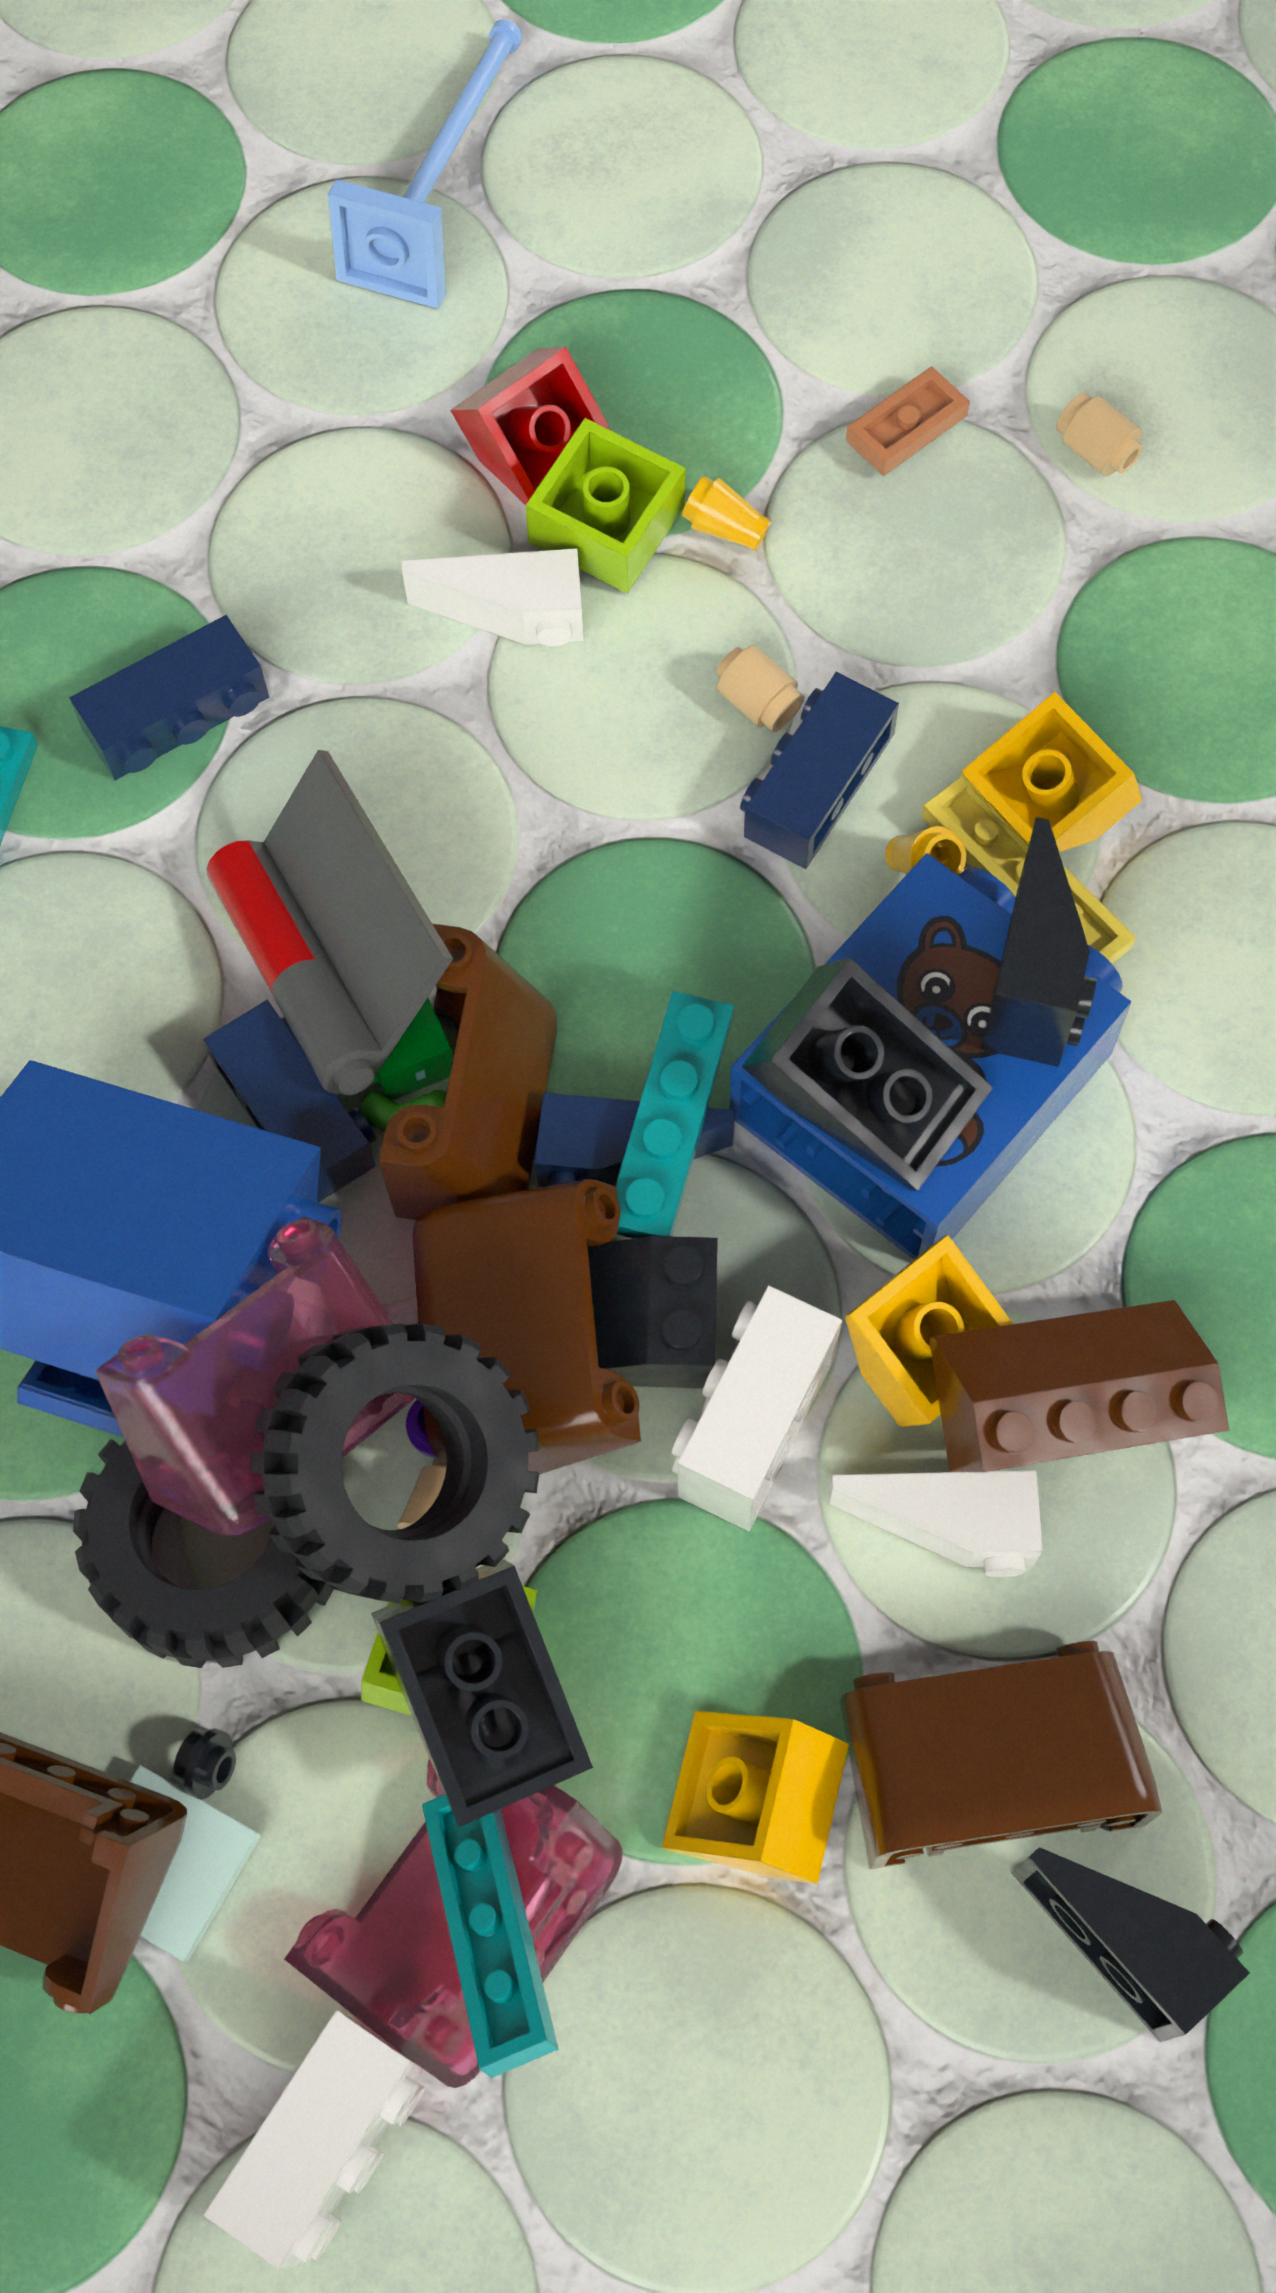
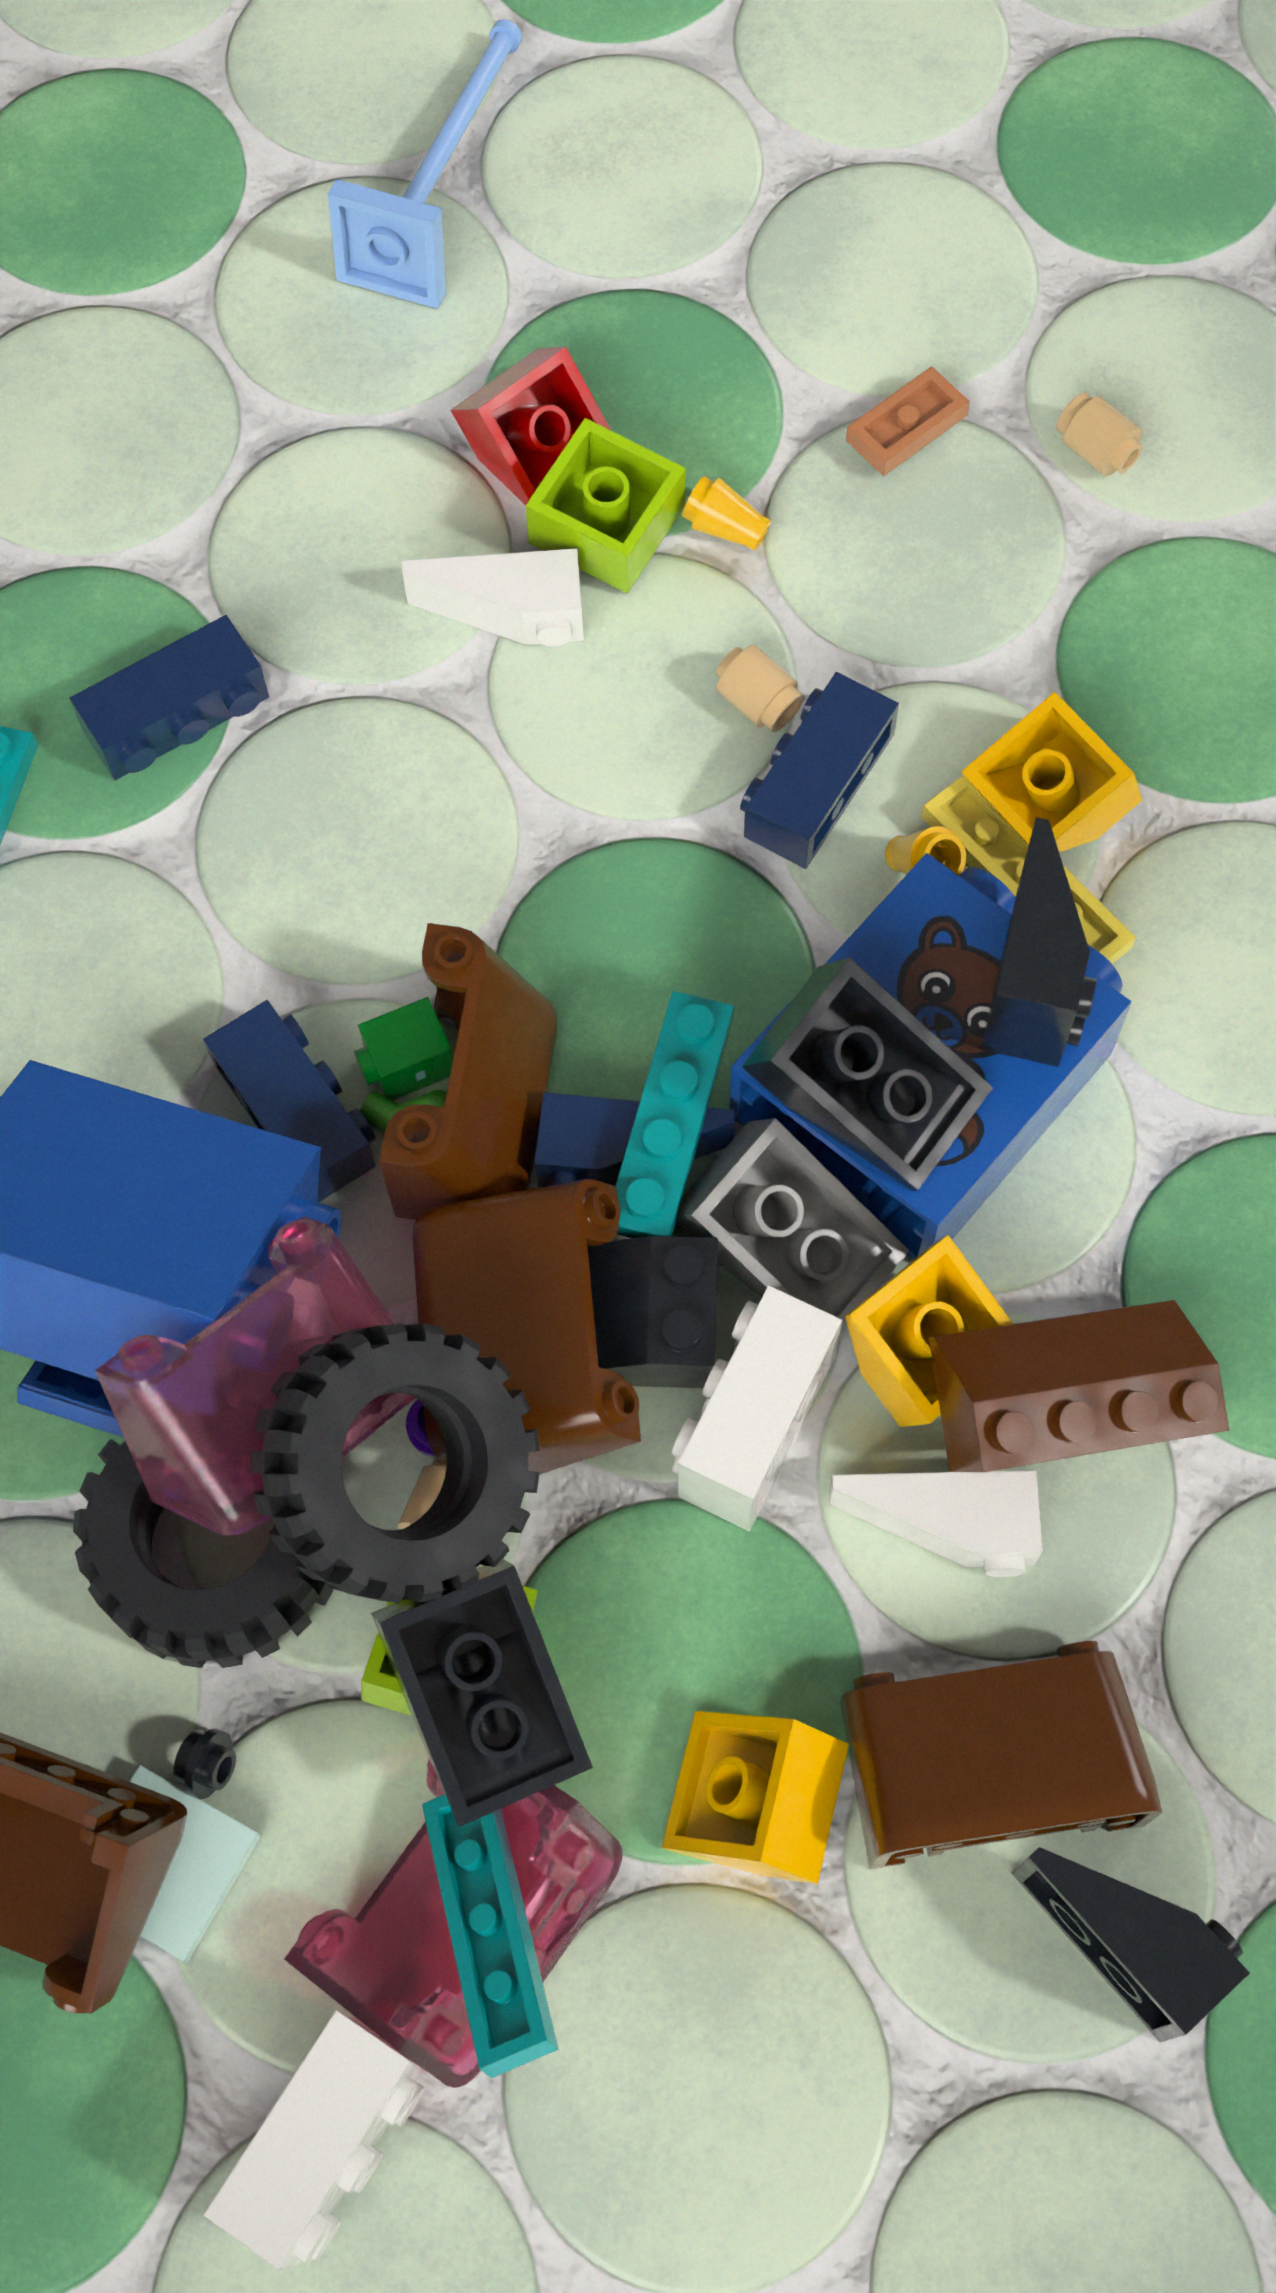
(332, 928): dark grey door -> none
(789, 1222): none -> light grey slope

